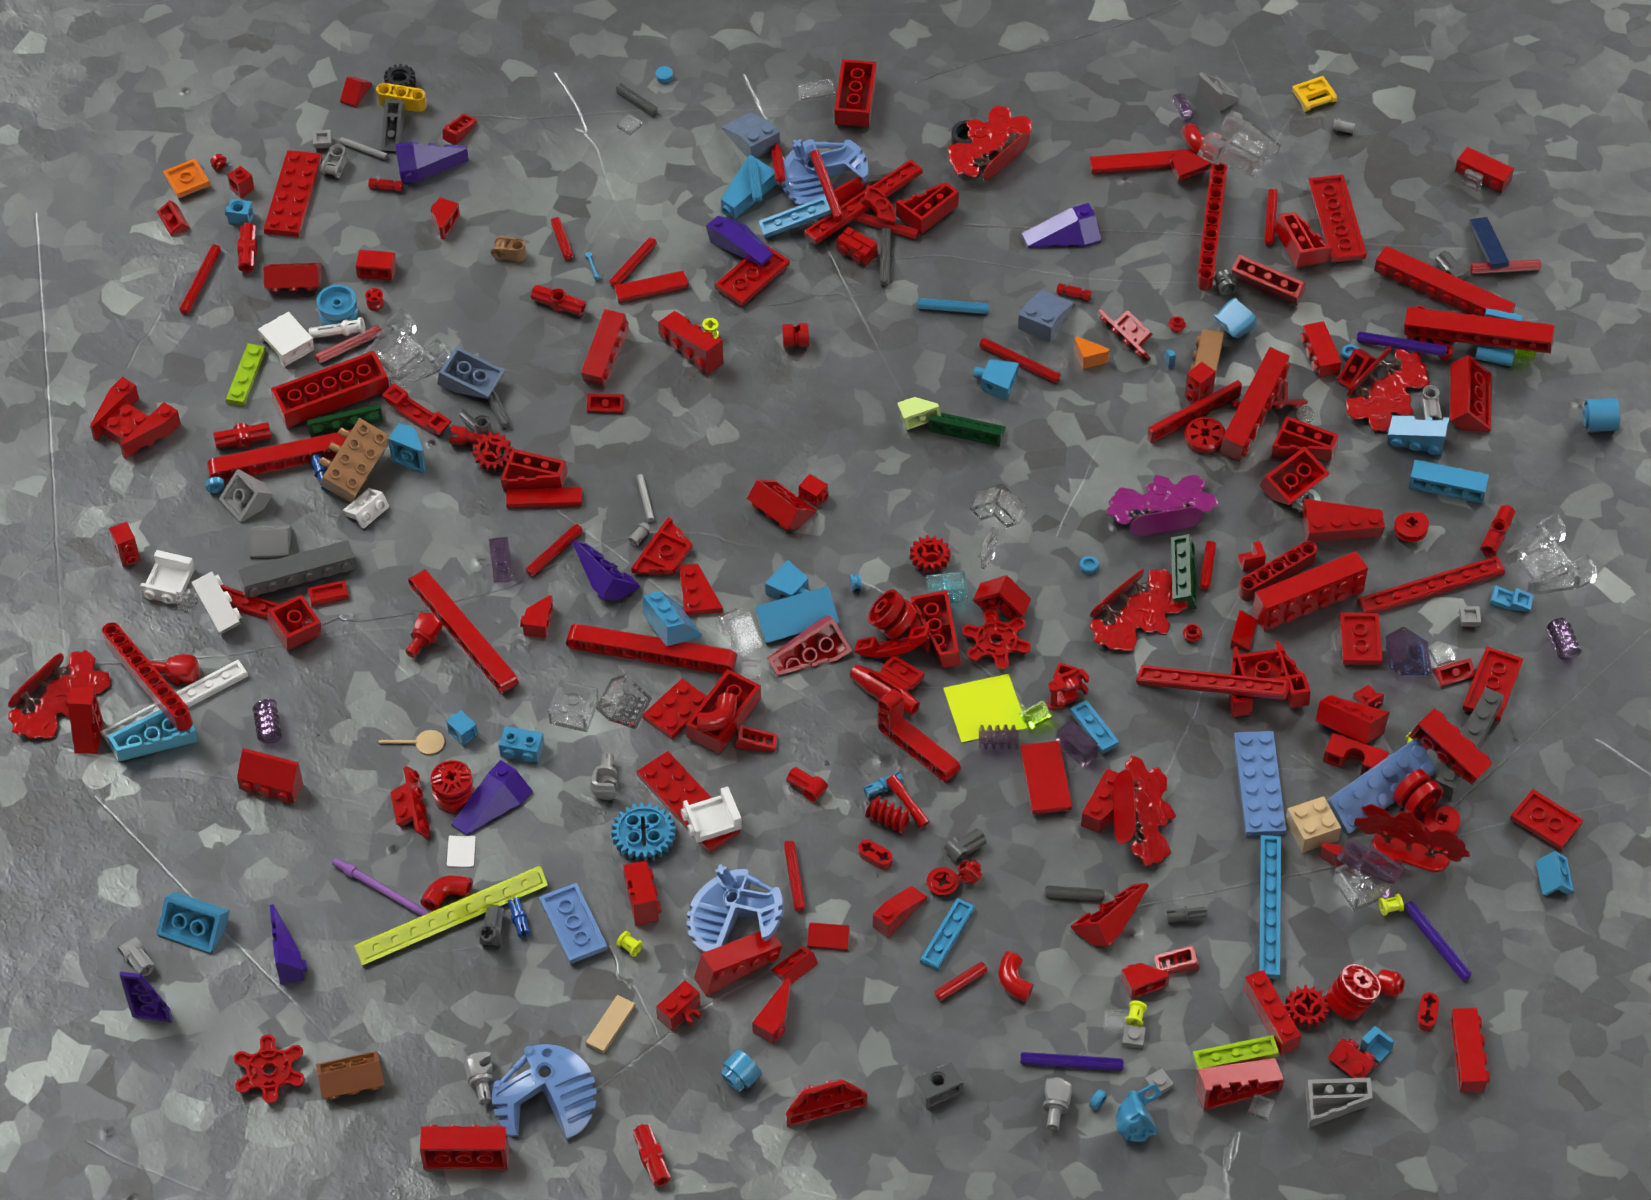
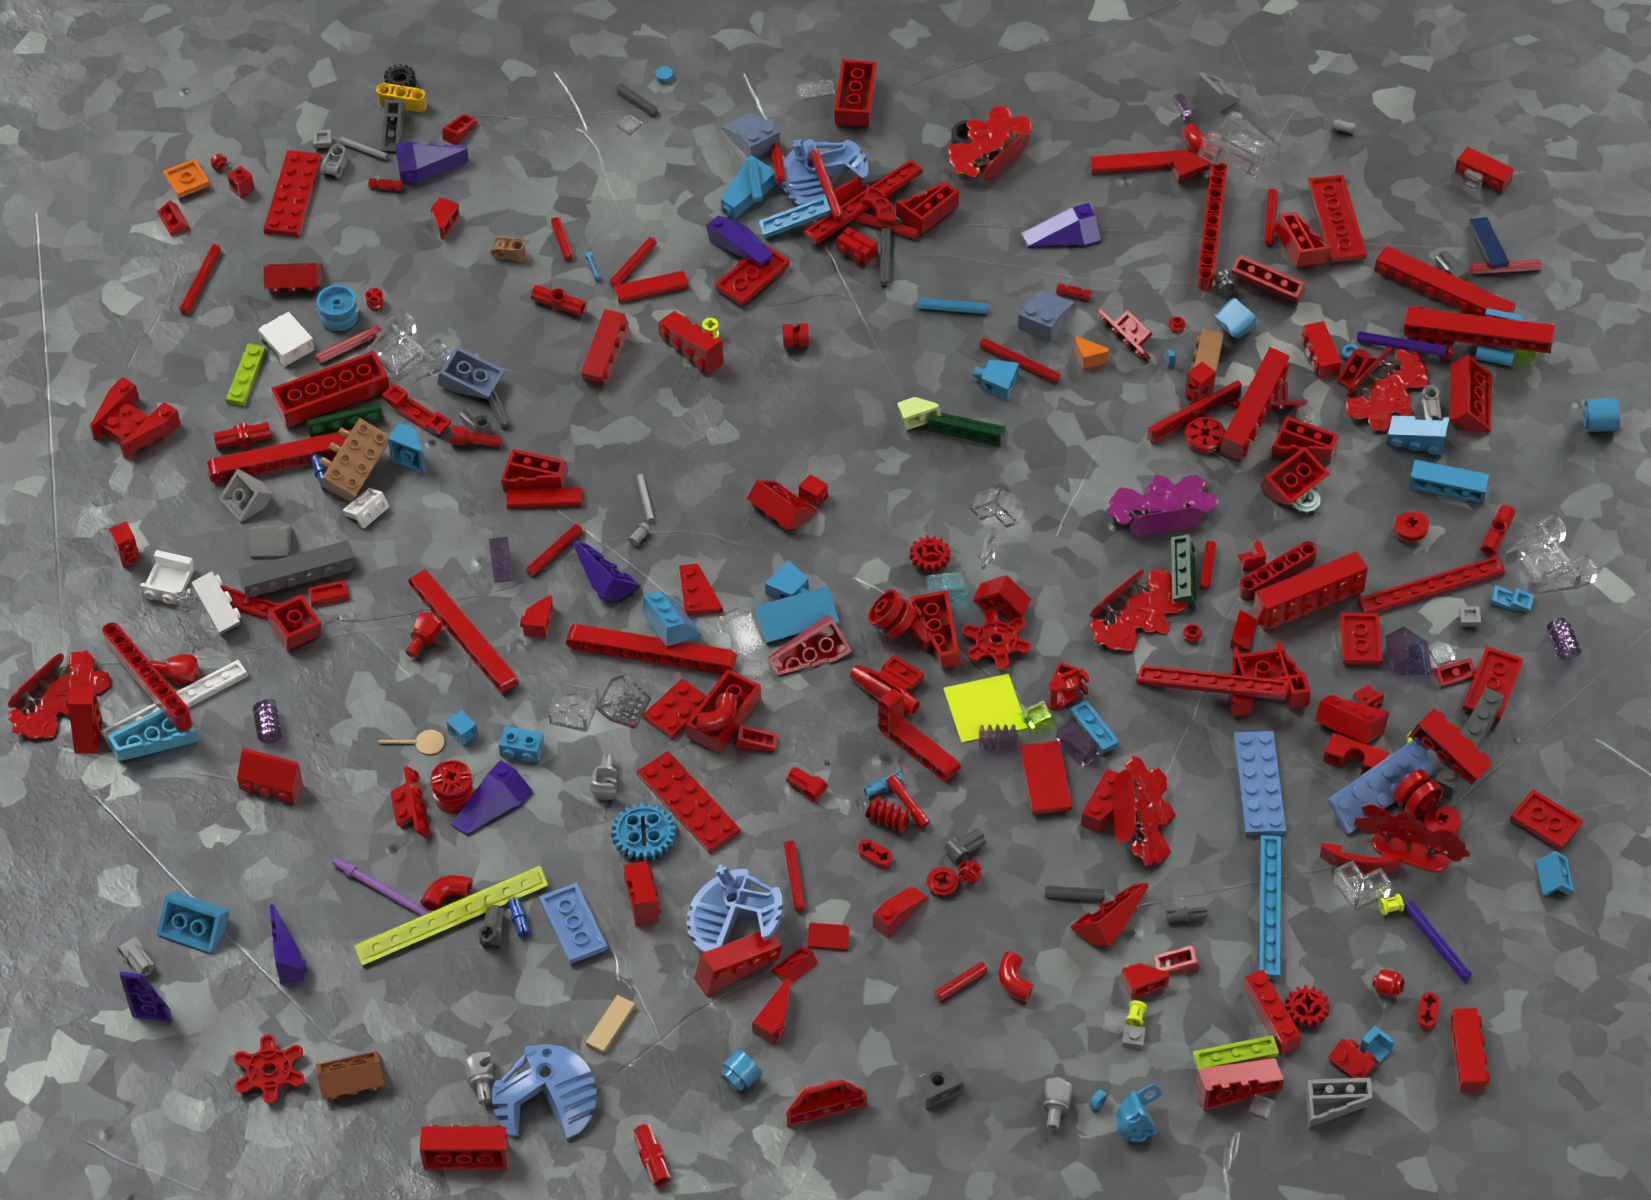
(214, 484): dark azure tile -> none
(239, 212): dark azure brick -> none
(247, 248): red piece -> none
(345, 327): white pin -> none
(354, 91): red slope -> none
(375, 264): red brick -> none
(461, 851): white sticker -> none
(487, 457): red gear -> none
(605, 402): red slope -> none
(629, 943): neon yellow bush -> none
(664, 551): red wing -> none
(678, 1006): red brick -> none
(712, 816): white panel -> none
(855, 582): dark azure bush -> none
(872, 648): red slope -> none
(947, 934): dark azure tile -> none
(1072, 1061): dark purple axle -> none
(1088, 565): dark azure tile -> none
(1161, 1079): light grey plate -> none
(1311, 89): yellow plate -> none
(1313, 824): tan brick -> none
(1339, 521): red wedge -> none
(1353, 991): red wheel -> none
(1370, 862): clear purple slope -> none

